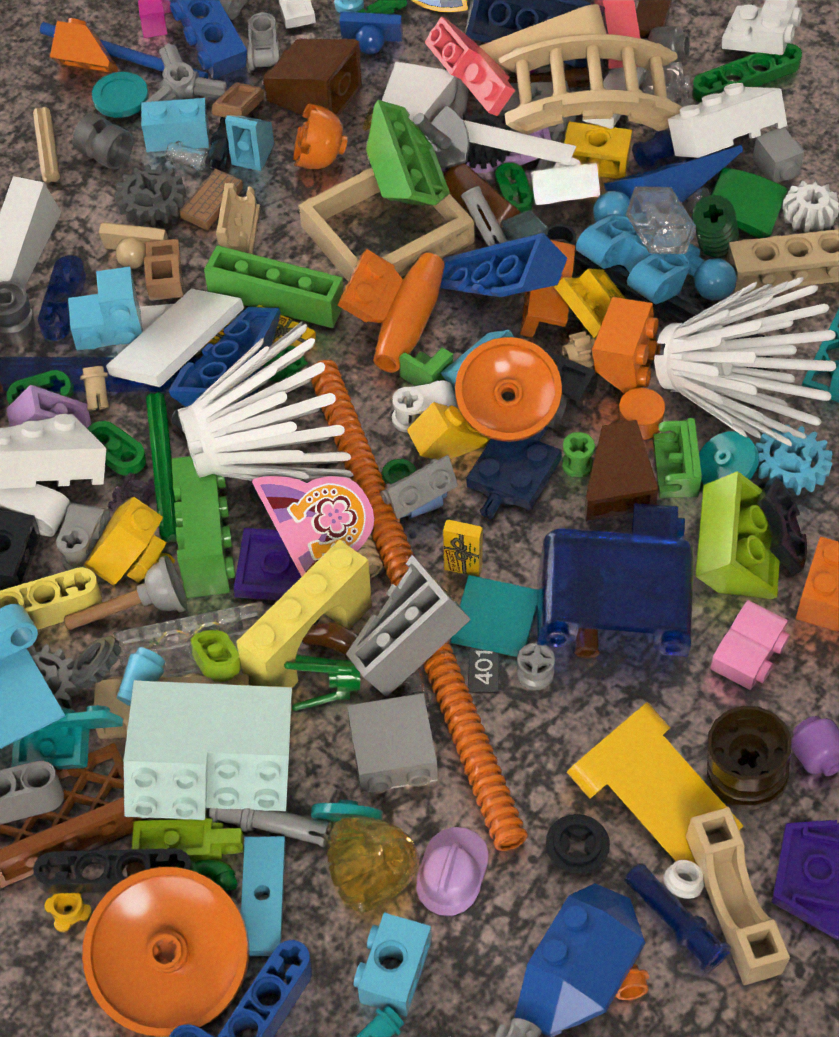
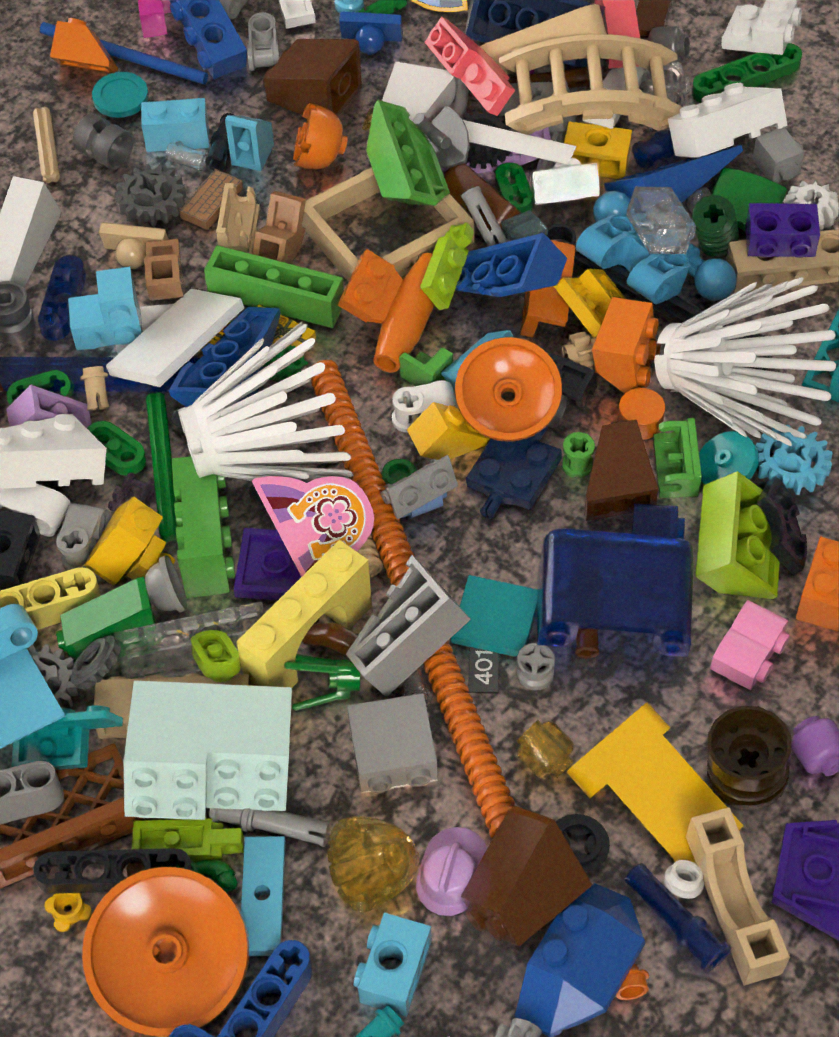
(109, 613): none -> slope
(141, 666): medium azure cone -> none
(181, 81): light grey bush -> none
(238, 100): medium nougat tile -> none
(283, 229): none -> medium nougat brick
(344, 808): teal piece -> none
(446, 265): none -> lime hinge
(463, 547): yellow tile -> none
(523, 878): none -> reddish brown slope
(545, 749): none -> clear yellow head
(782, 230): none -> dark purple brick

